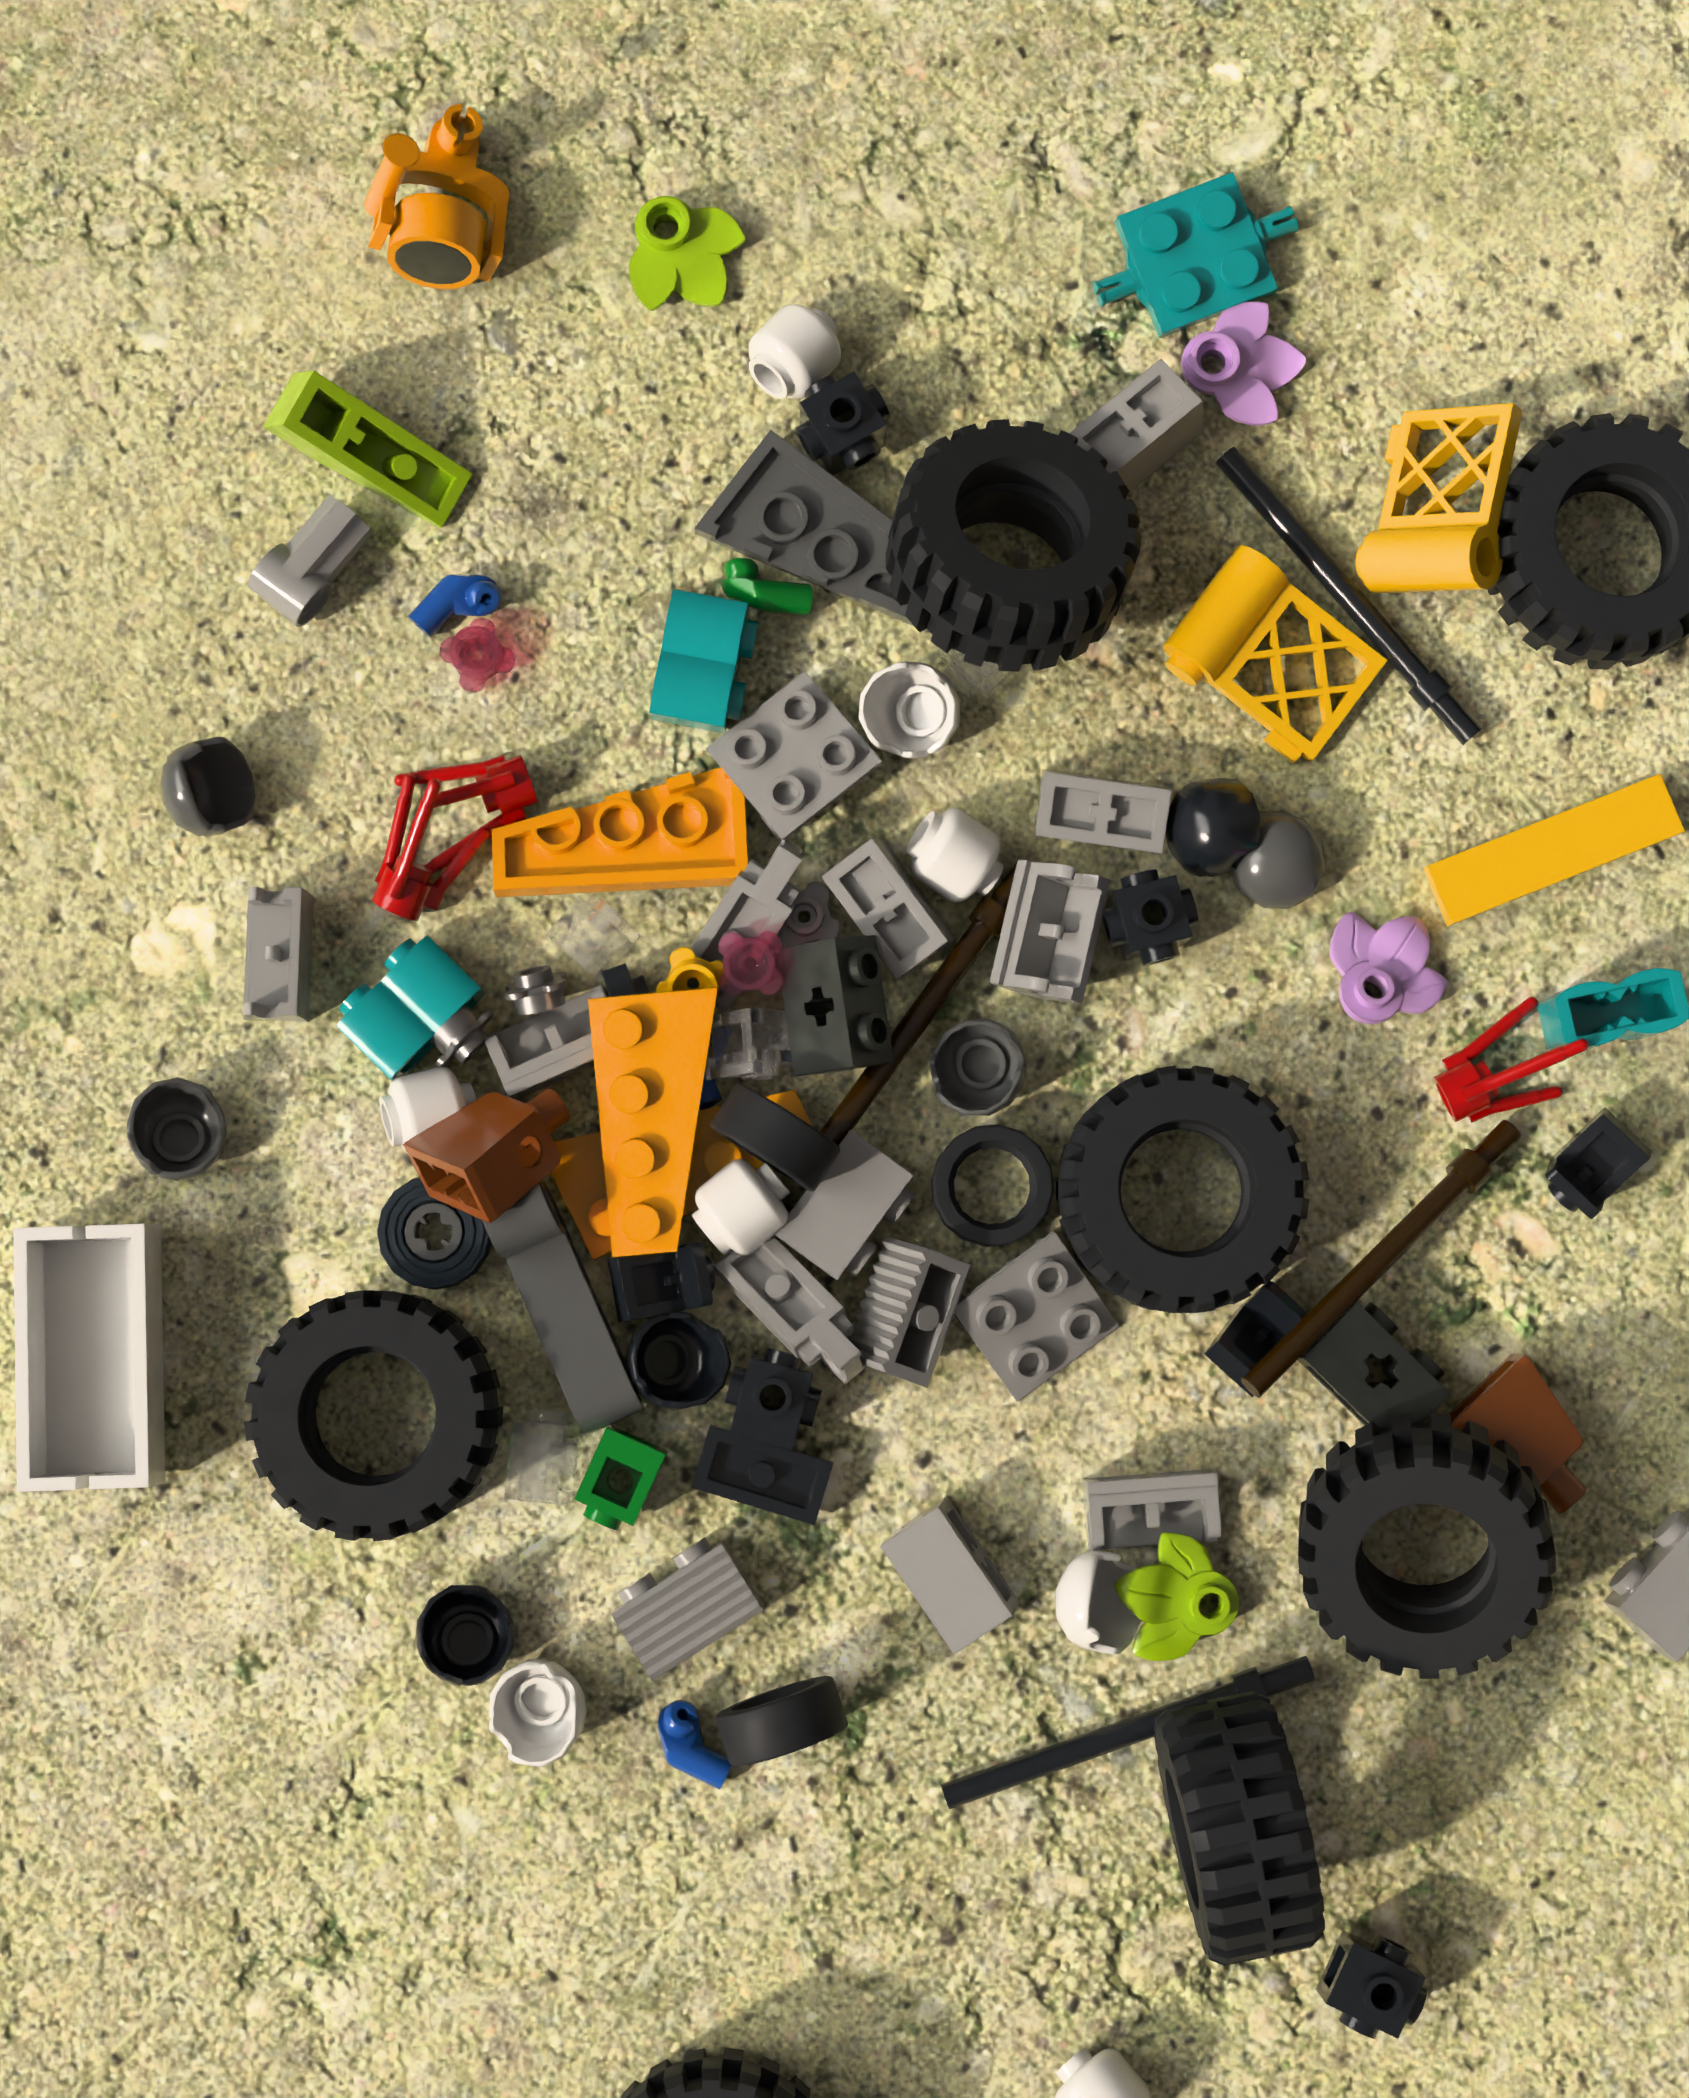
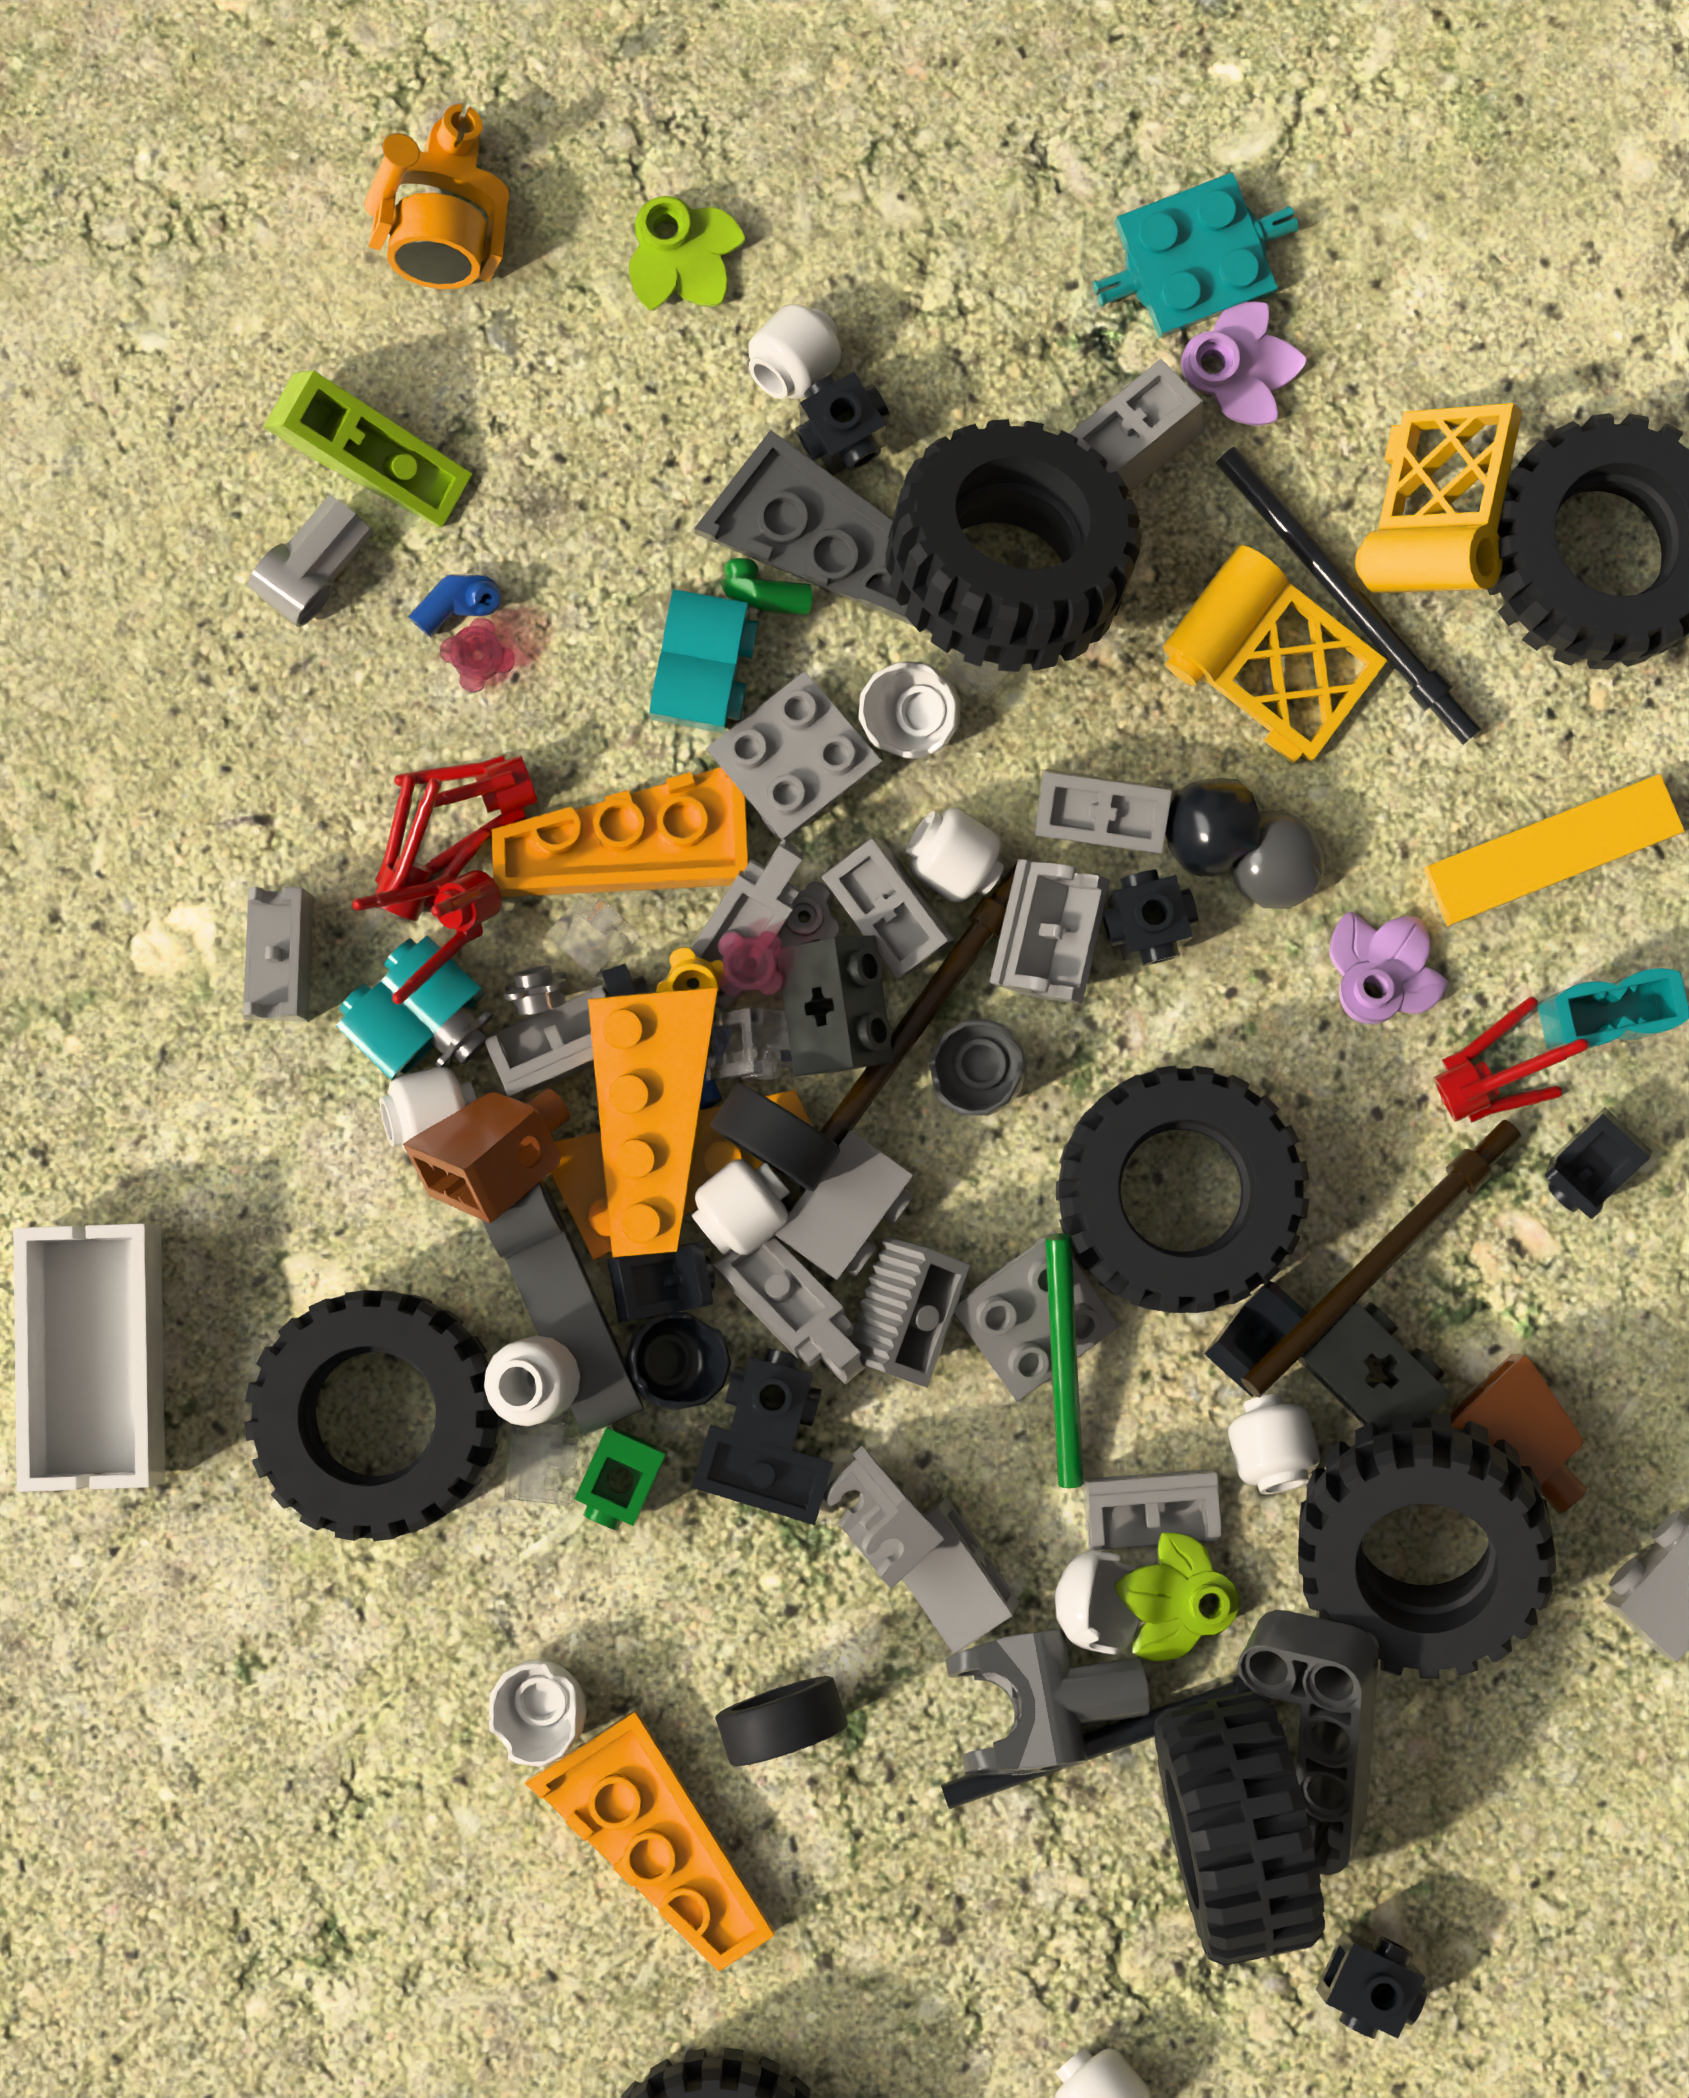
(176, 1129): dark grey hair -> none
(208, 787): dark grey hair -> none
(412, 1256): black bush -> none
(458, 905): none -> red plant
(465, 1635): black hair -> none
(532, 1380): none -> white head
(646, 1824): none -> light orange wing
(685, 1747): blue arm -> none
(686, 1608): light grey brick -> none
(884, 1521): none -> light grey hinge
(1022, 1148): black tyre -> none
(1048, 1700): none -> dark grey connector
(1064, 1360): none -> green bar
(1274, 1444): none -> white head
(1334, 1678): none -> dark grey beam

